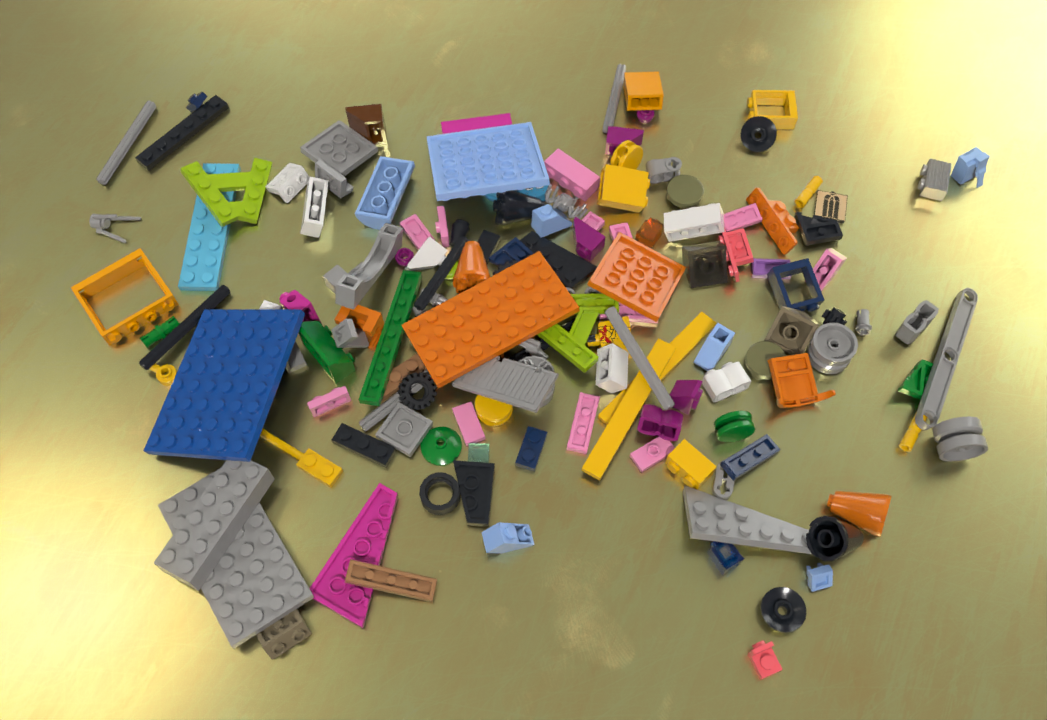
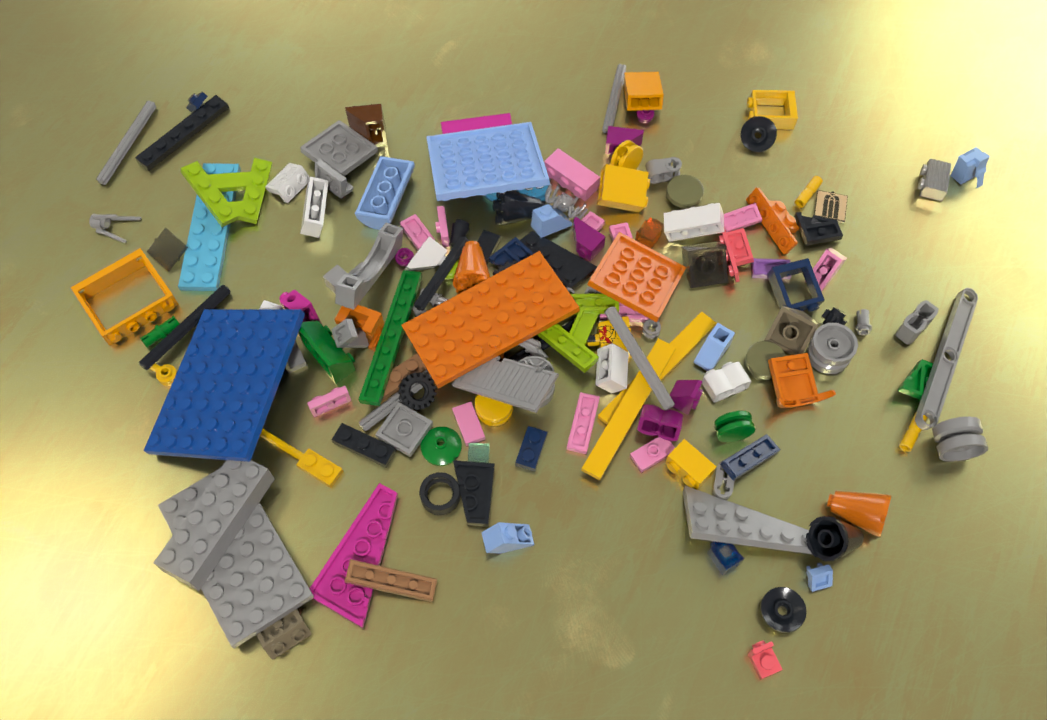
(167, 249): none -> clear smoke piece
(647, 333): none -> light grey bush

